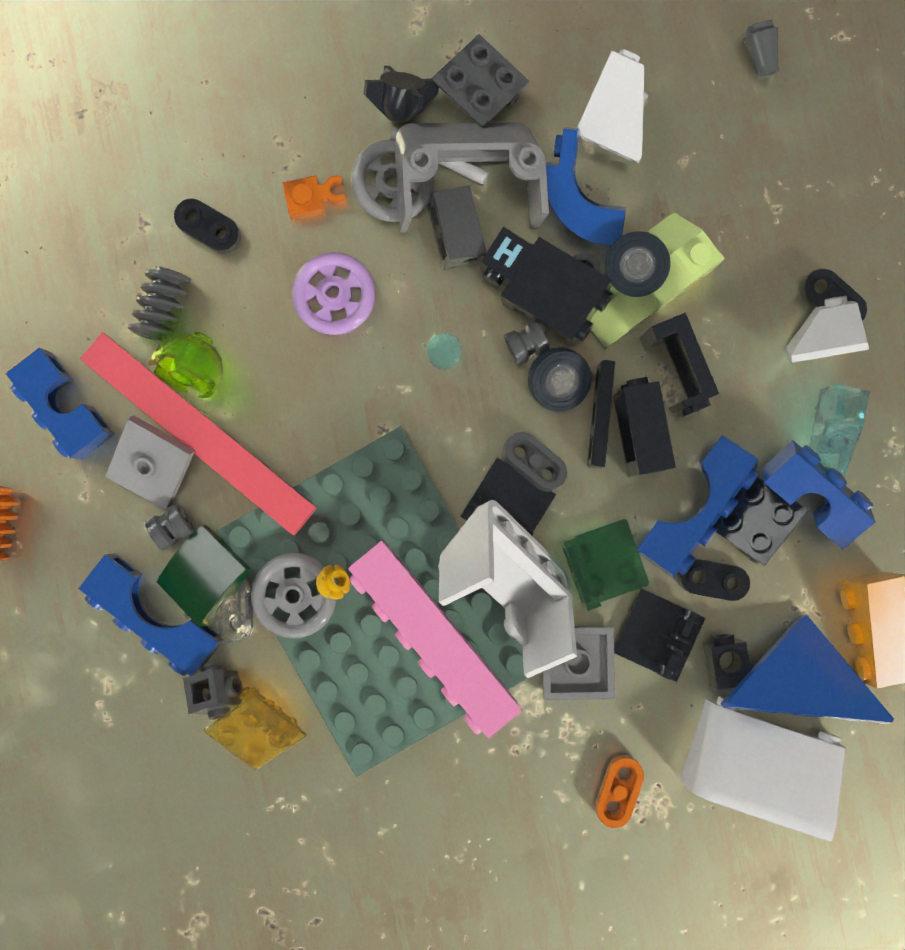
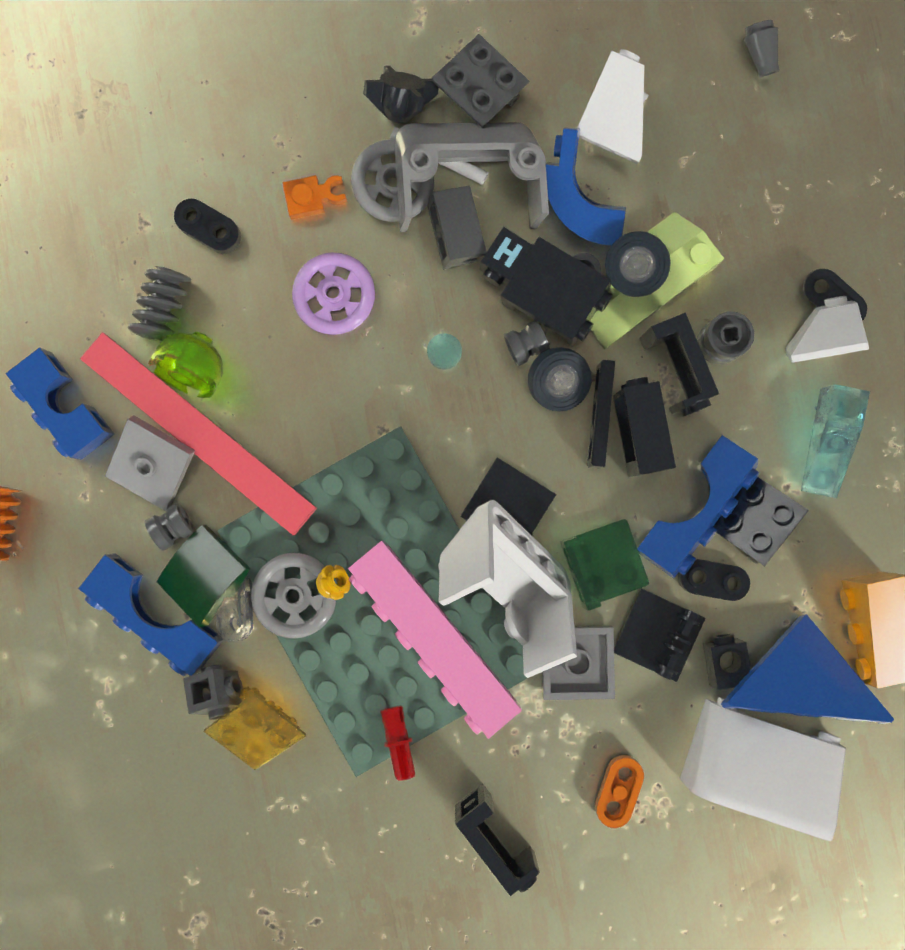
(398, 742): none -> red axle
(512, 872): none -> black panel
(536, 459): dark grey plate -> none
(726, 337): none -> dark grey wheel
(798, 472): blue arch -> none

